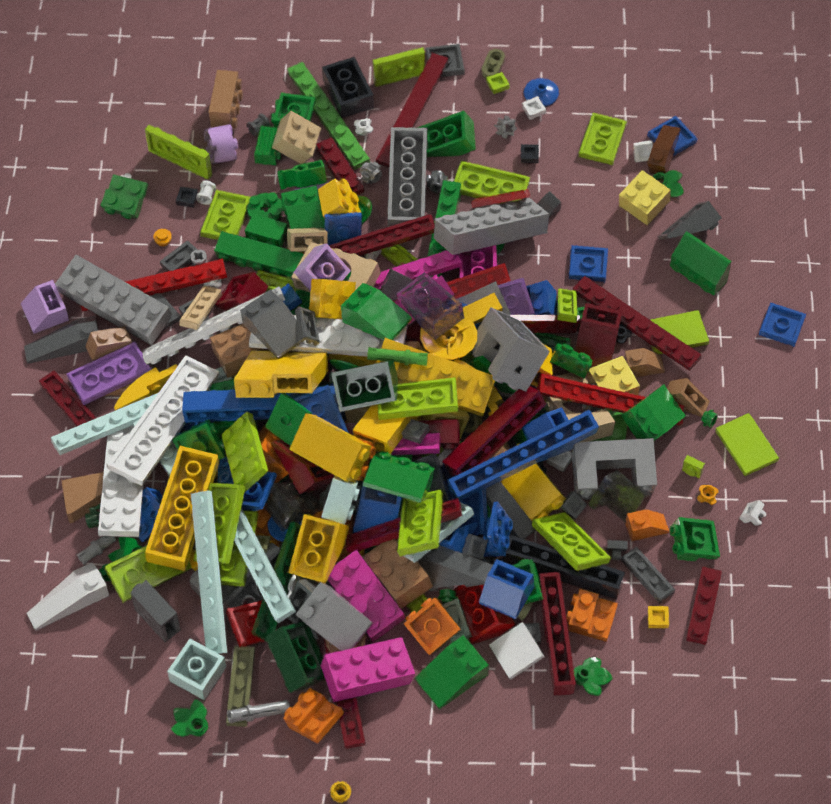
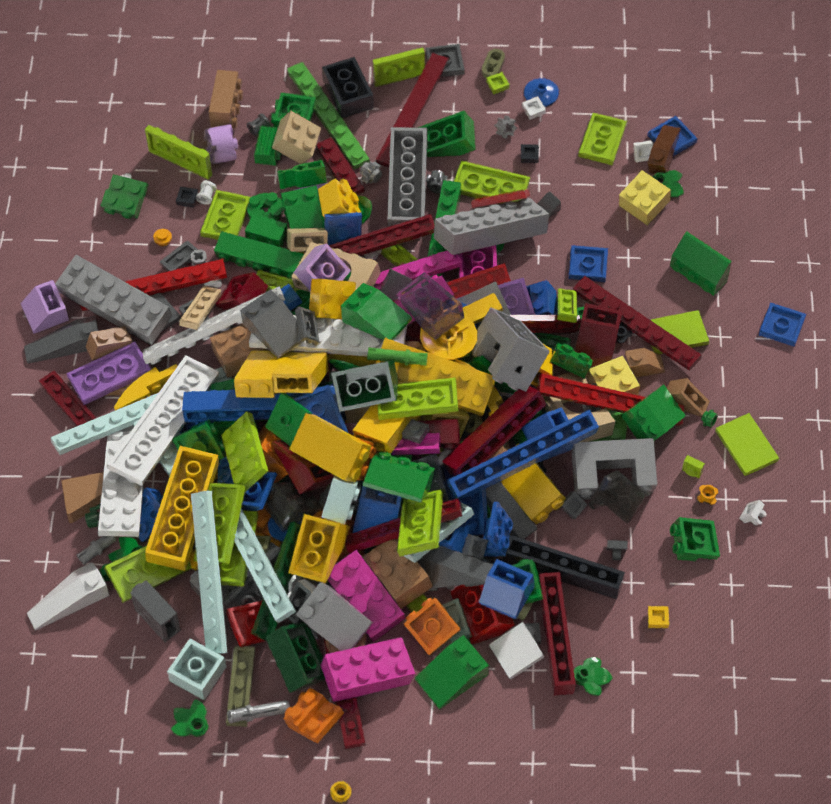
(363, 126): white plate -> none
(447, 595): green plate -> none
(560, 461): white plate -> none
(571, 541): lime tile -> none
(591, 615): orange plate -> none
(645, 524): orange slope -> none
(647, 575): dark grey tile -> none
(697, 219): dark grey slope -> none
(704, 605): dark red plate -> none

